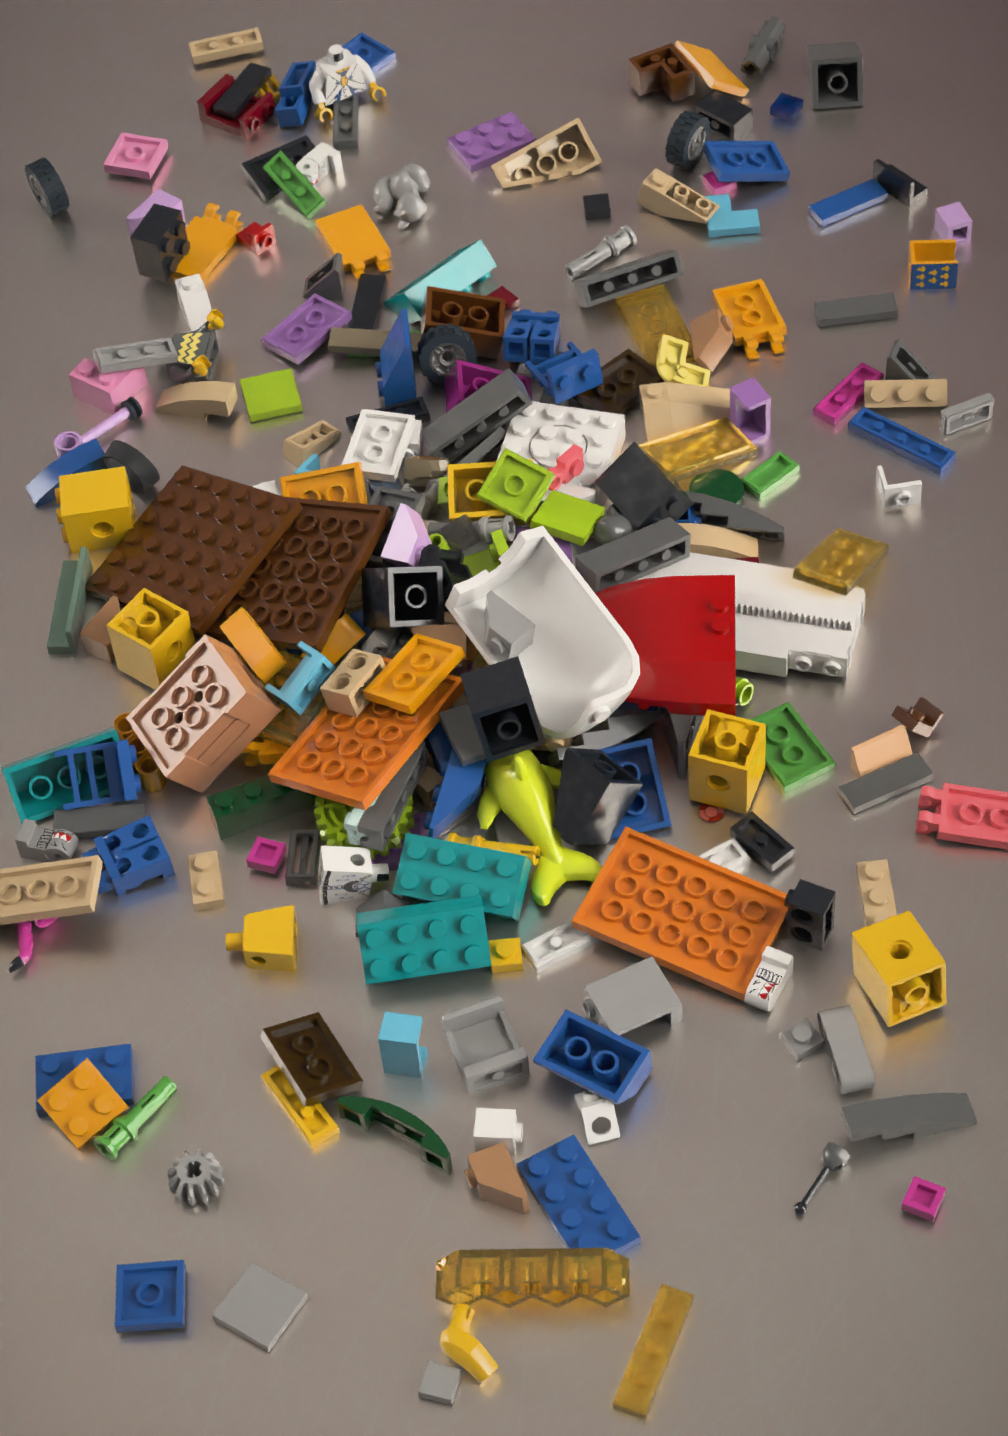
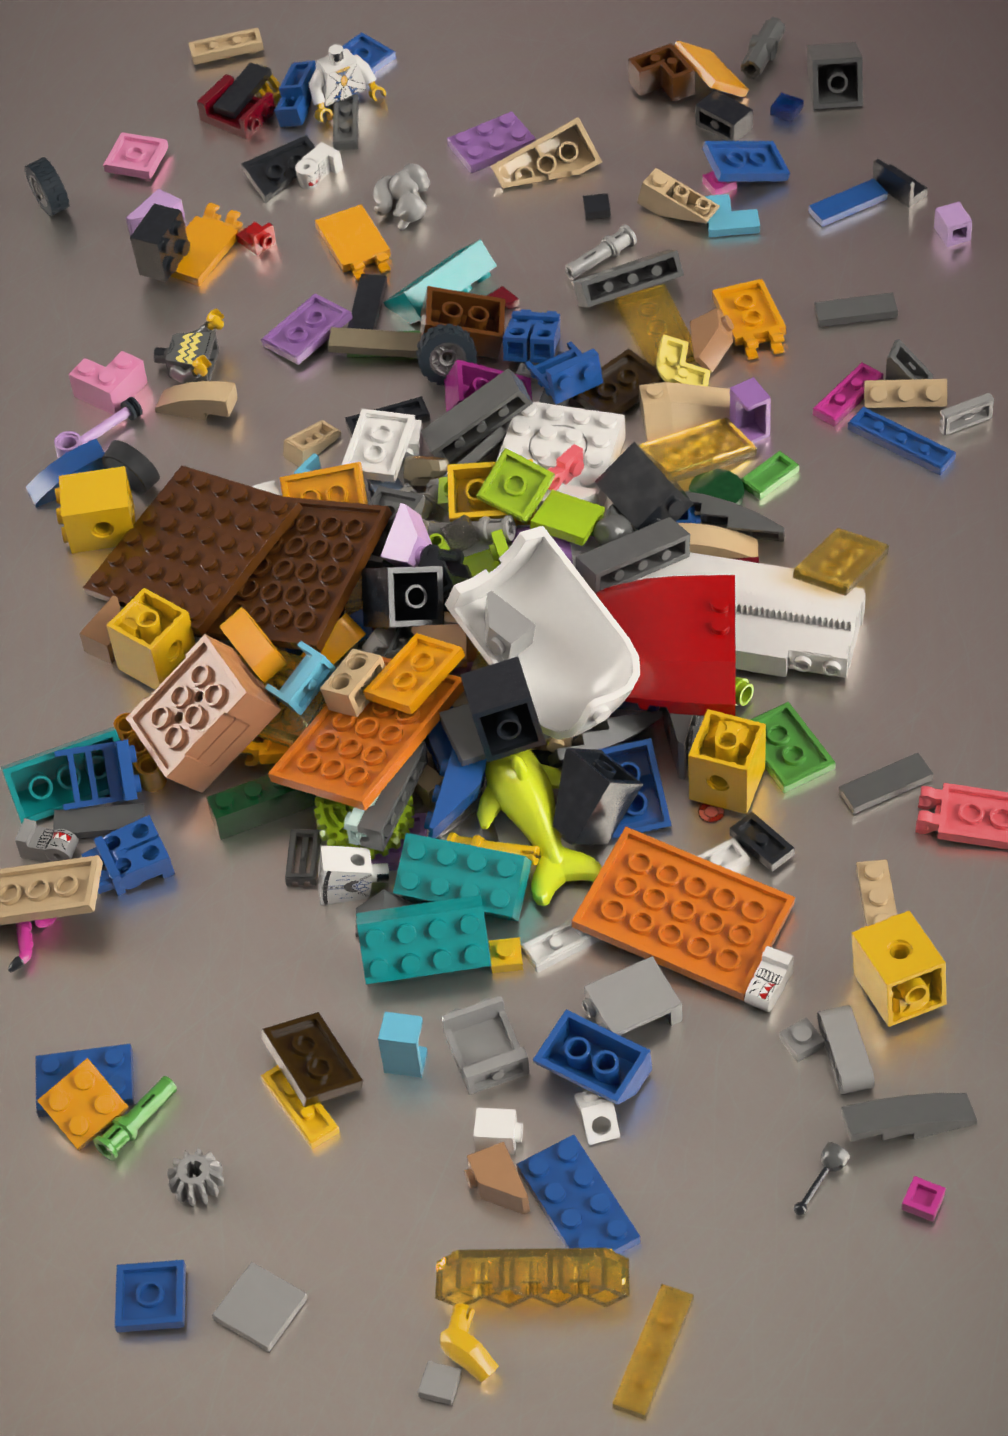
(70, 605): sand green panel -> none
(135, 355): light grey tile -> none
(193, 300): white slope -> none
(206, 880): tan plate -> none
(266, 855): dark pink plate -> none
(267, 939): yellow torso -> none
(270, 395): lime tile -> none
(295, 185): bright green tile -> none
(327, 280): dark grey slope -> none
(365, 1111): dark green slope -> none
(397, 364): blue slope -> none
(687, 140): black wheel -> none
(810, 914): black brick -> none
(880, 751): light nougat slope -> none
(897, 494): white bracket -> none
(920, 718): reddish brown bracket -> none
(932, 264): piece -> none

